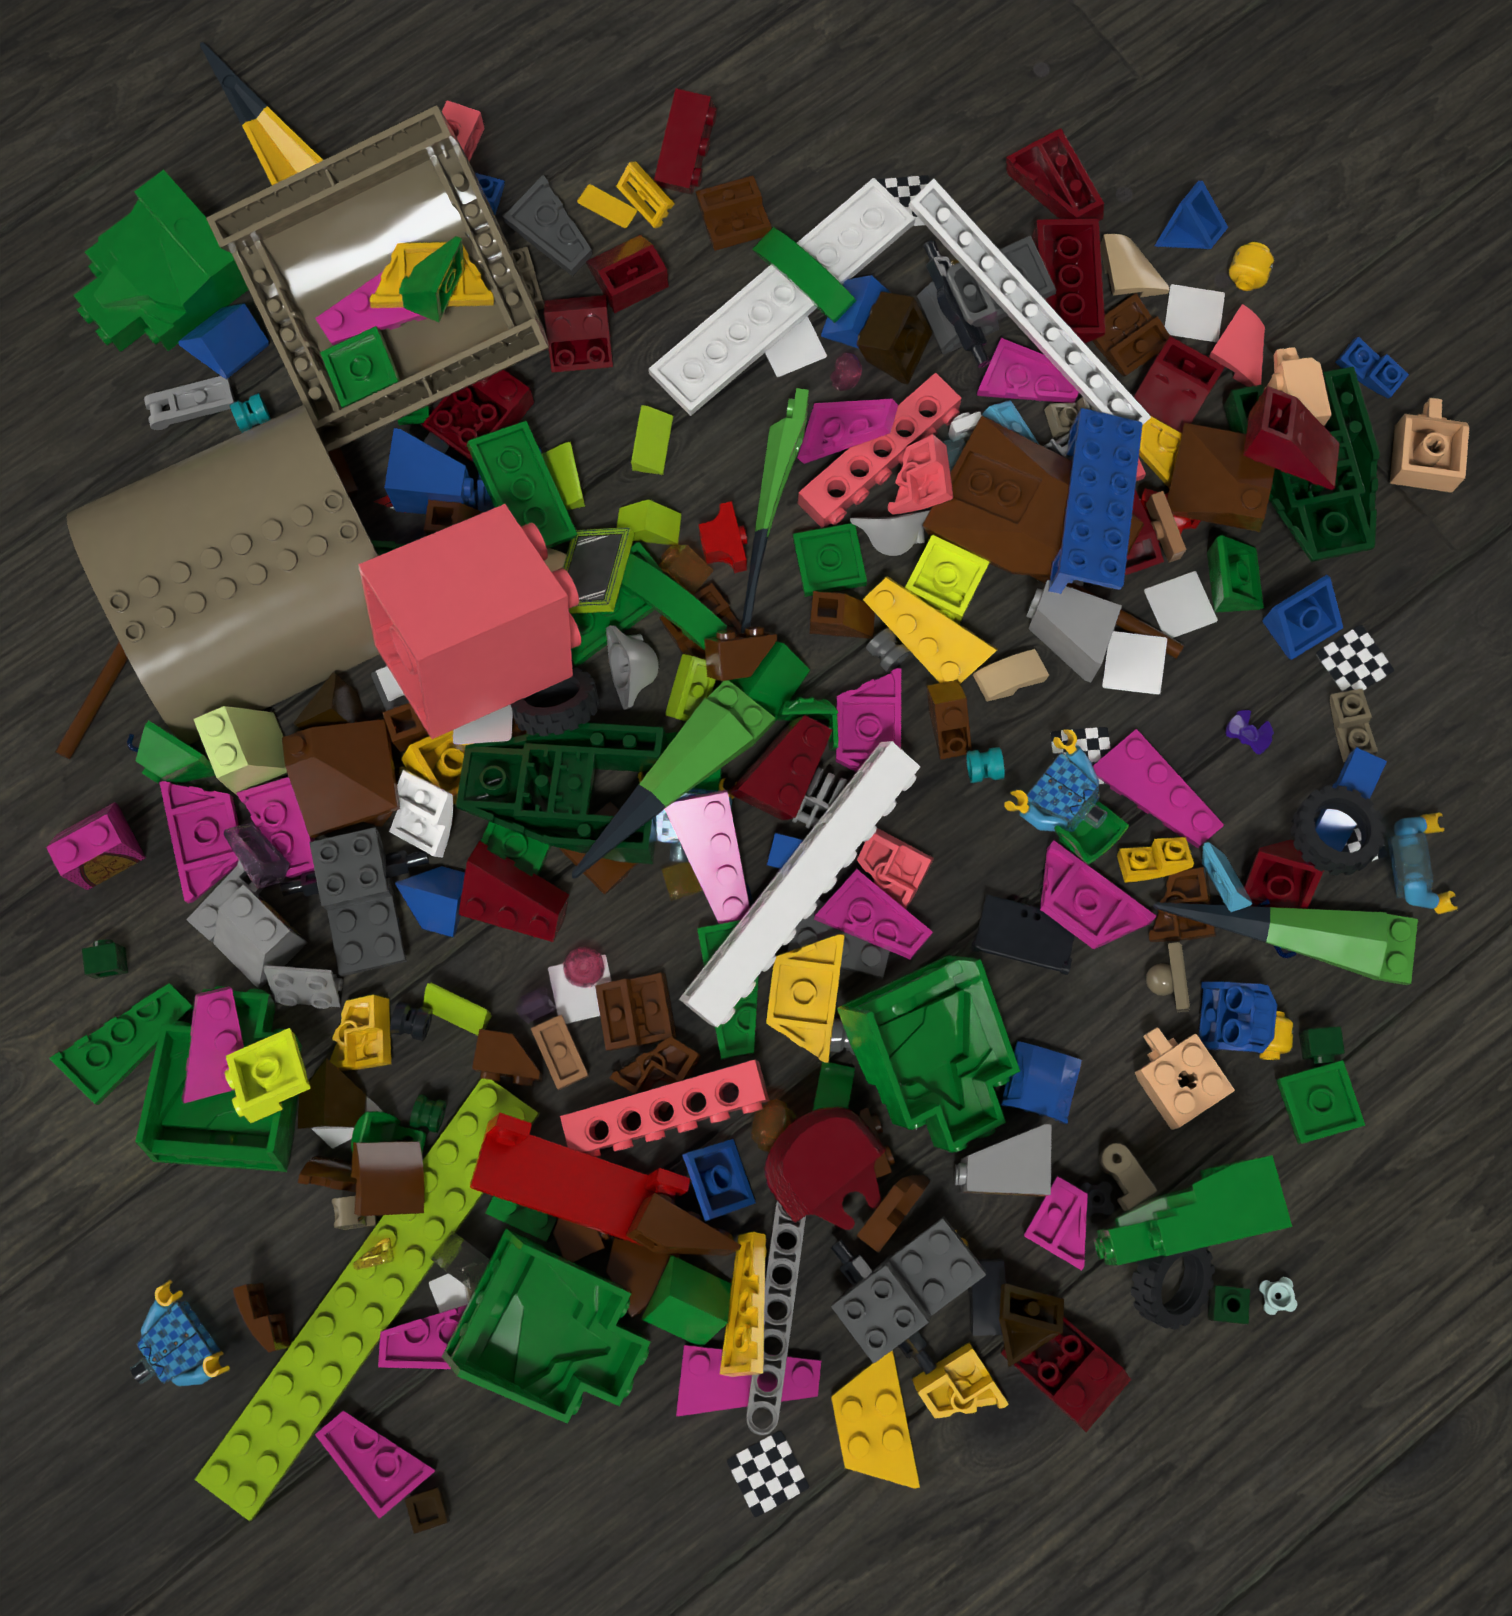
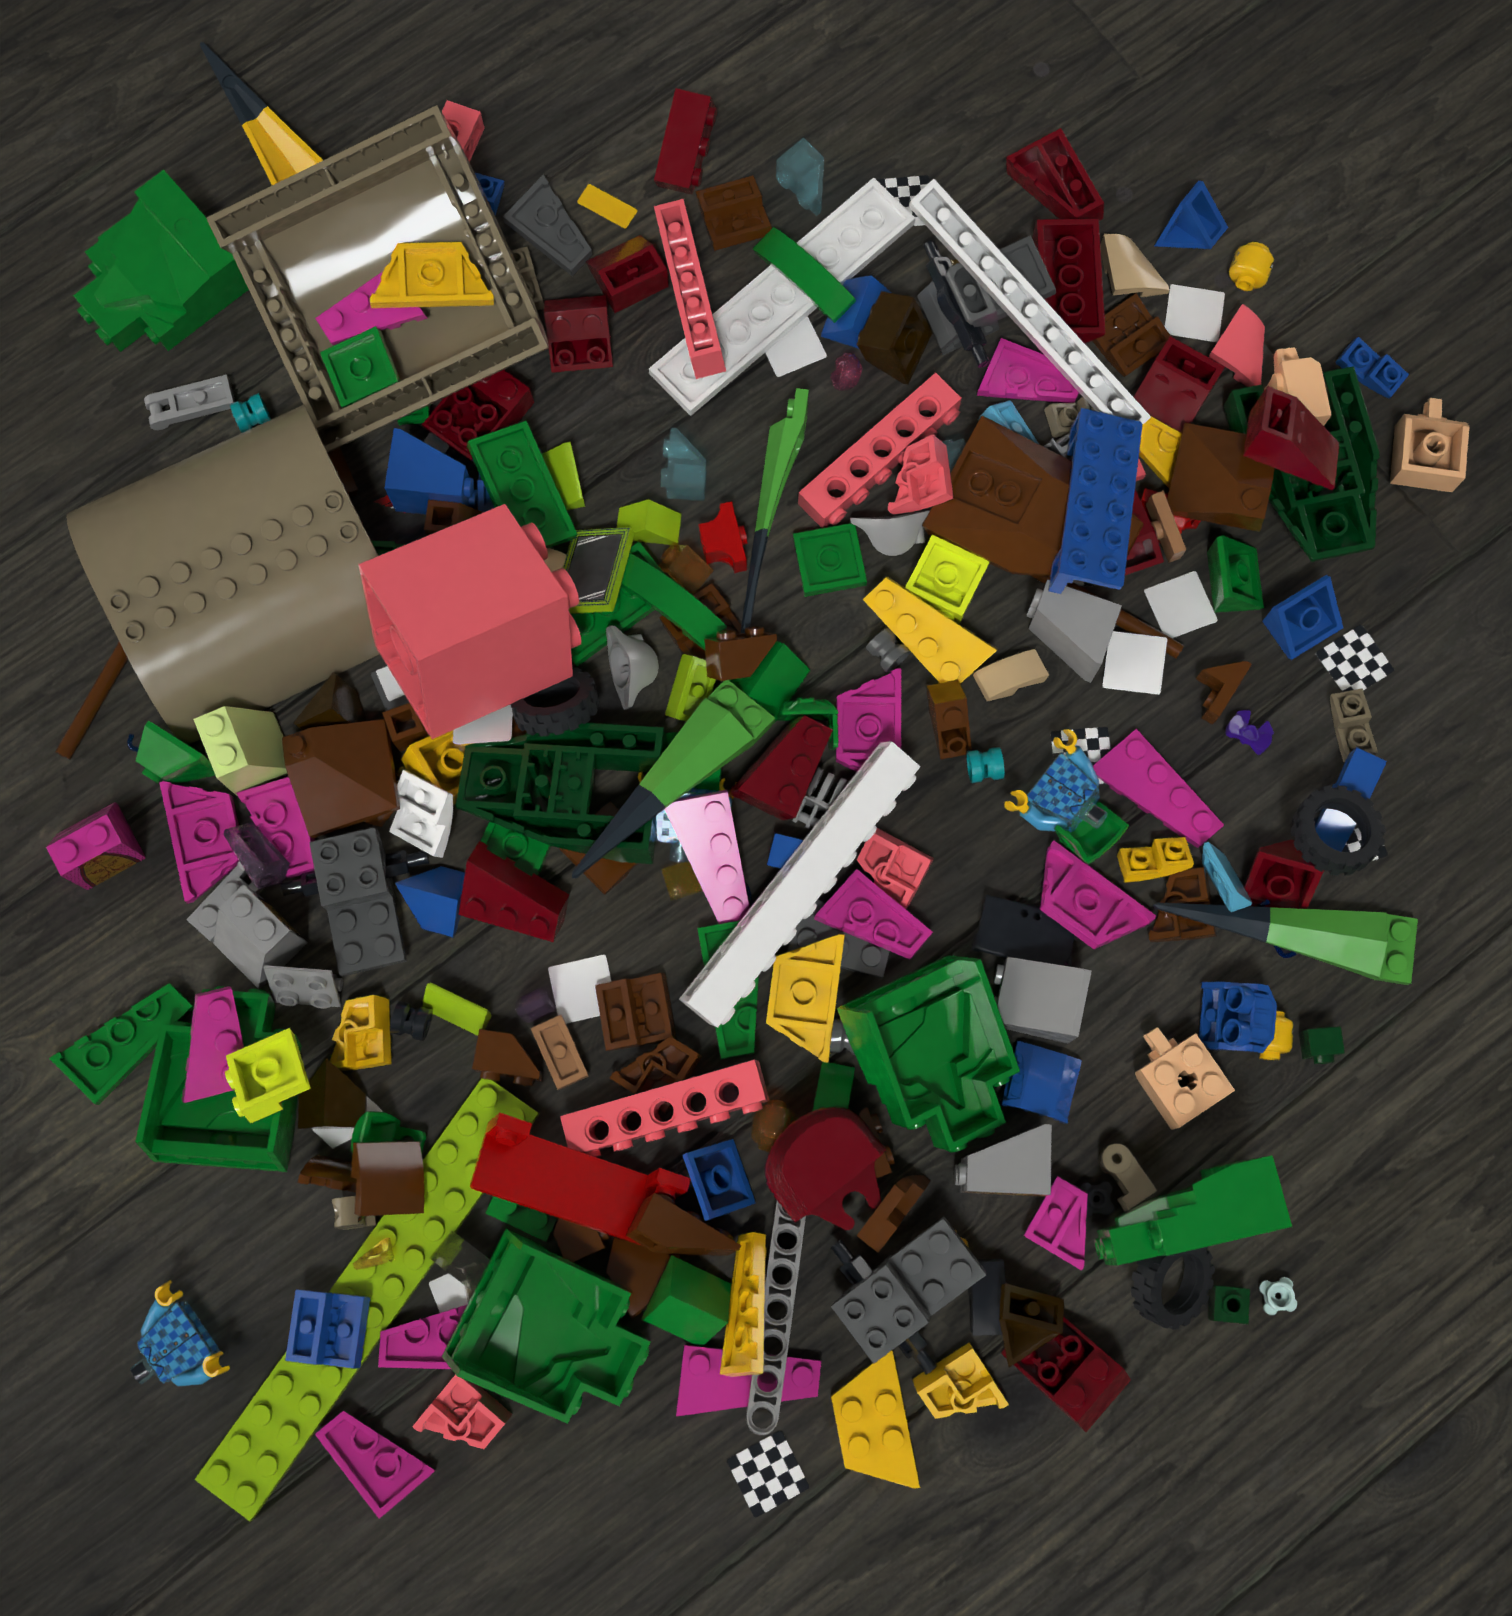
(104, 959): dark green plate -> none
(226, 340): blue slope -> none
(268, 1329): reddish brown slope -> none
(327, 1329): none -> blue slope
(427, 1510): dark brown plate -> none
(428, 1113): dark green wheel -> none
(434, 281): green slope -> none
(465, 1414): none -> coral slope
(593, 971): clear pink plate -> none
(646, 190): yellow tile -> none
(651, 441): lime slope -> none
(686, 469): none -> clear light blue slope
(689, 289): none -> coral brick
(802, 173): none -> clear light blue slope
(841, 616): reddish brown slope -> none
(845, 425): dark pink wing -> none
(963, 426): white plate -> none
(1041, 998): none -> light grey slope
(1165, 978): dark tan tile -> none
(1223, 682): none -> reddish brown slope
(1320, 1102): green plate -> none
(1412, 863): torso -> none

